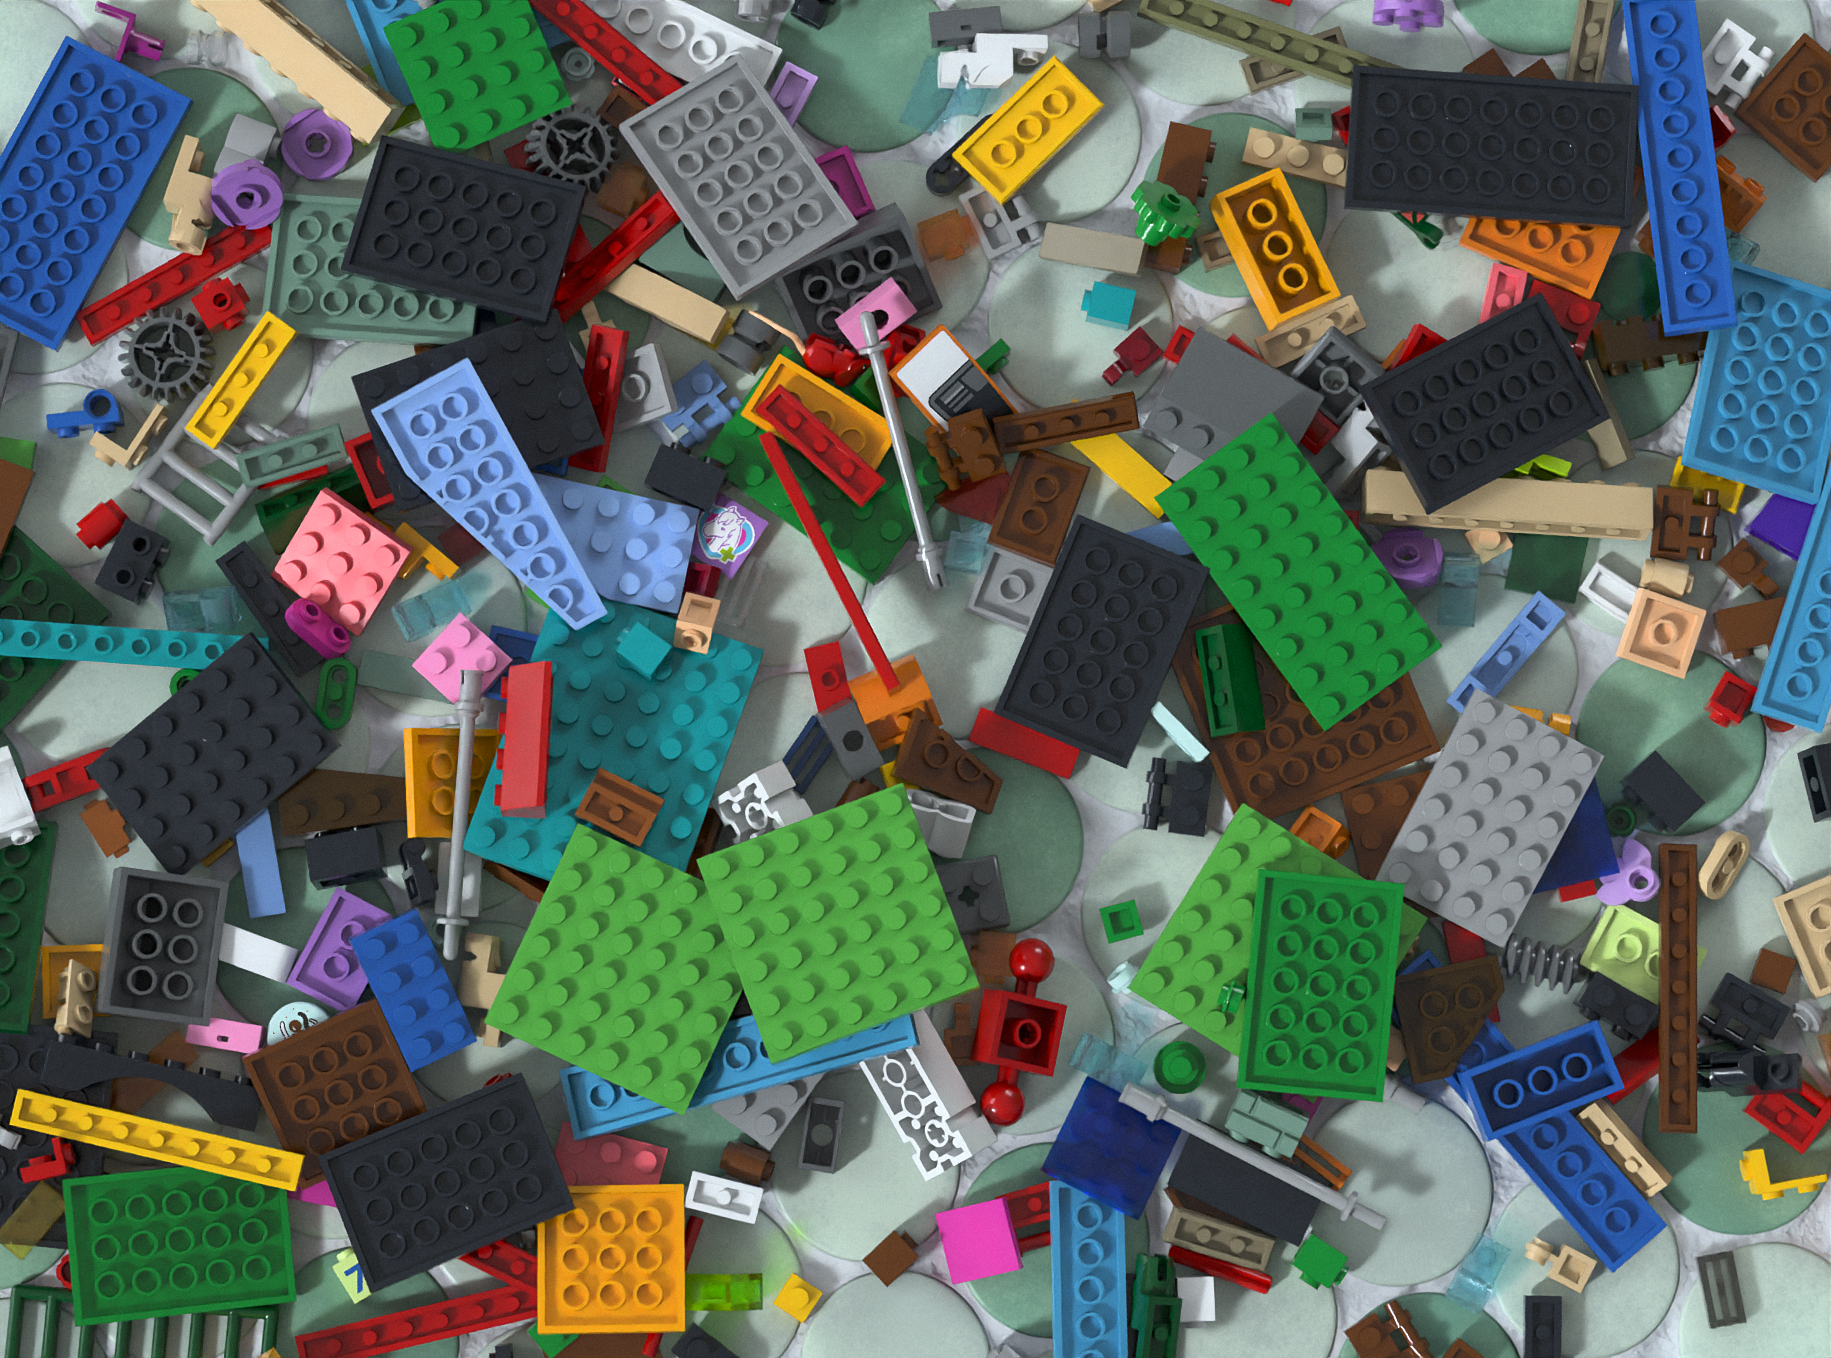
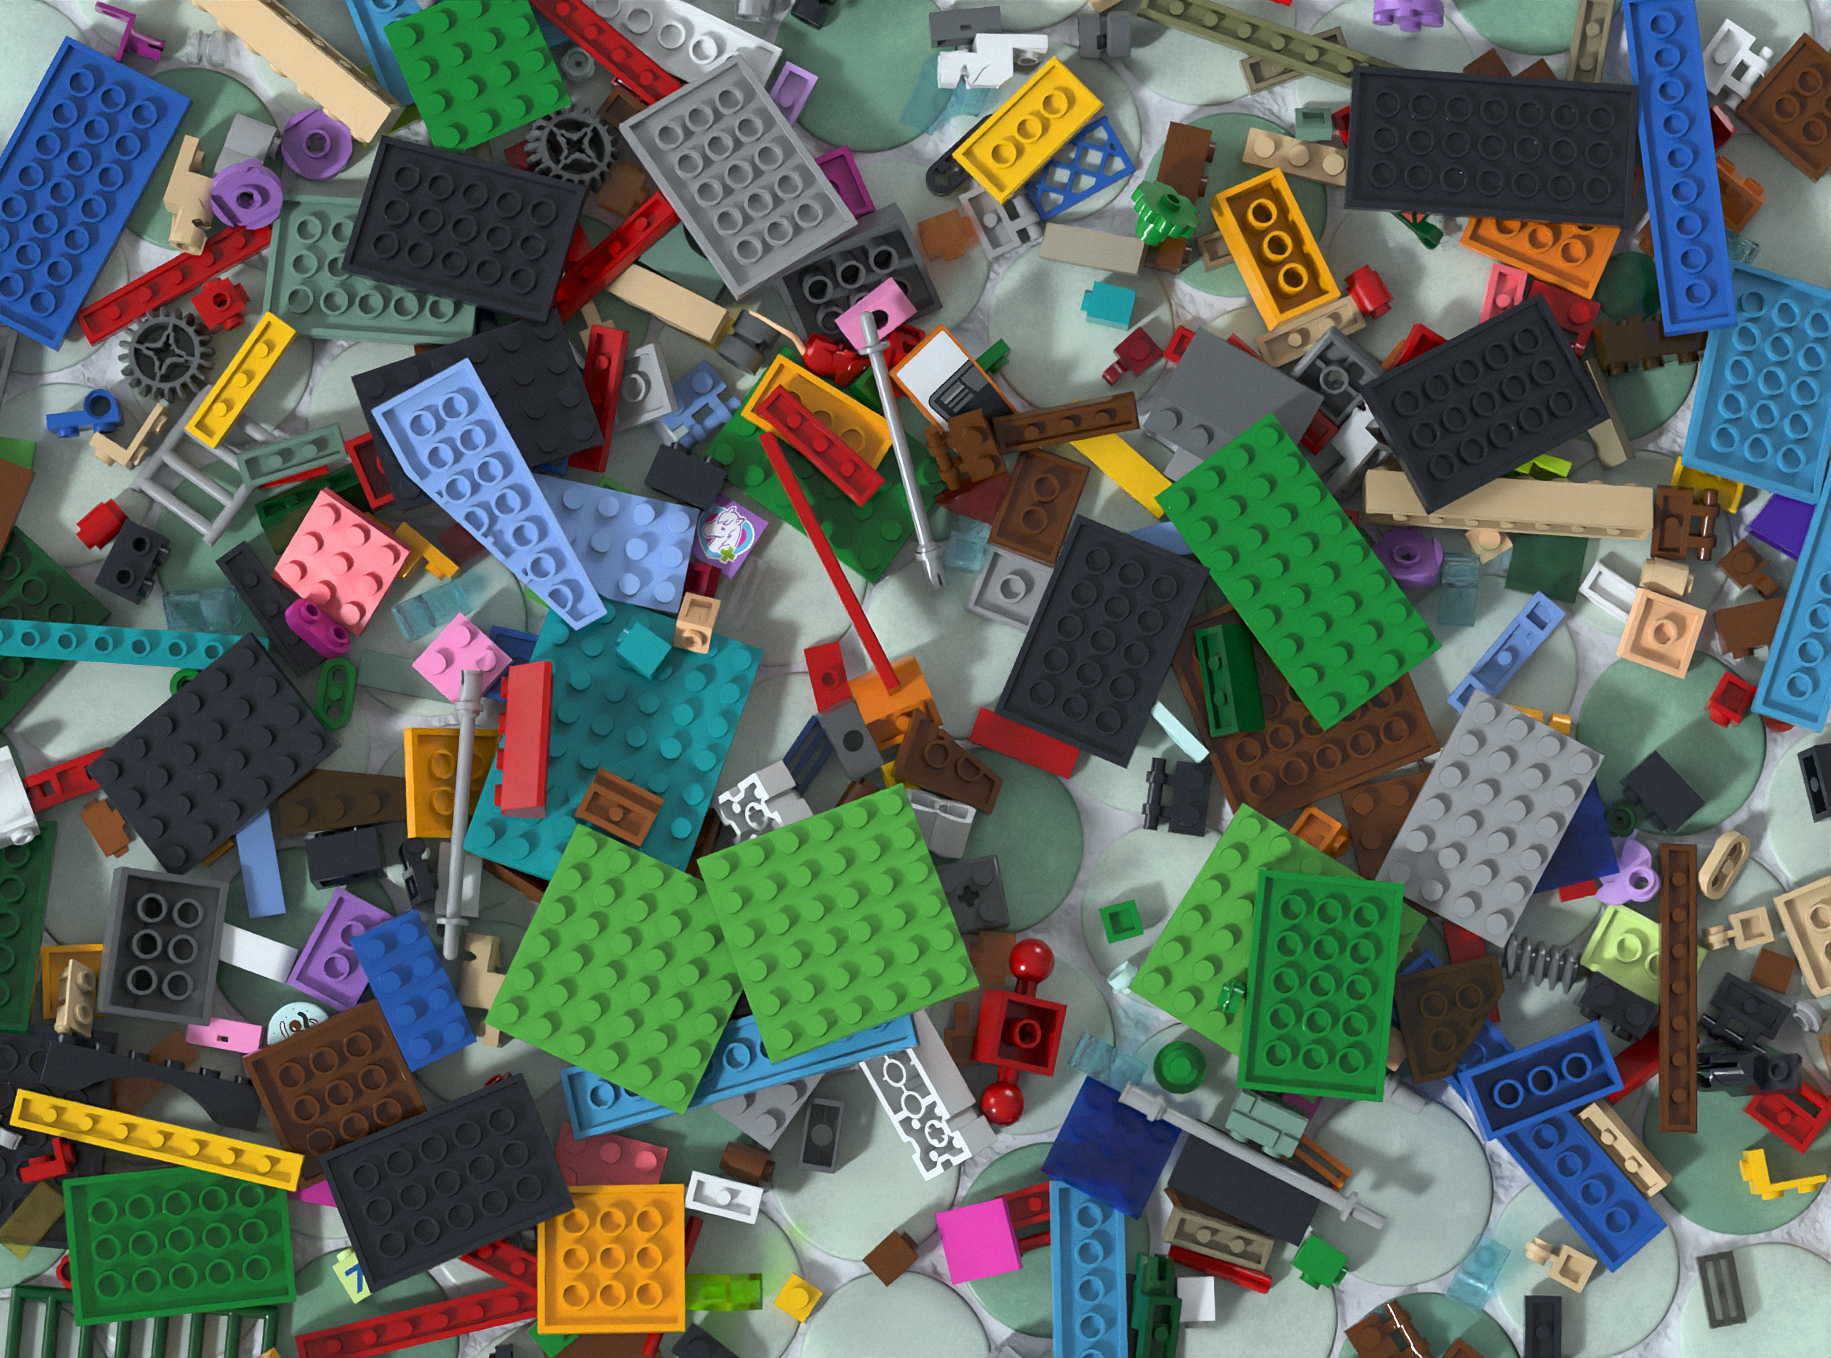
(1102, 181): none -> blue window
(1369, 292): none -> red brick
(1747, 928): none -> tan plate

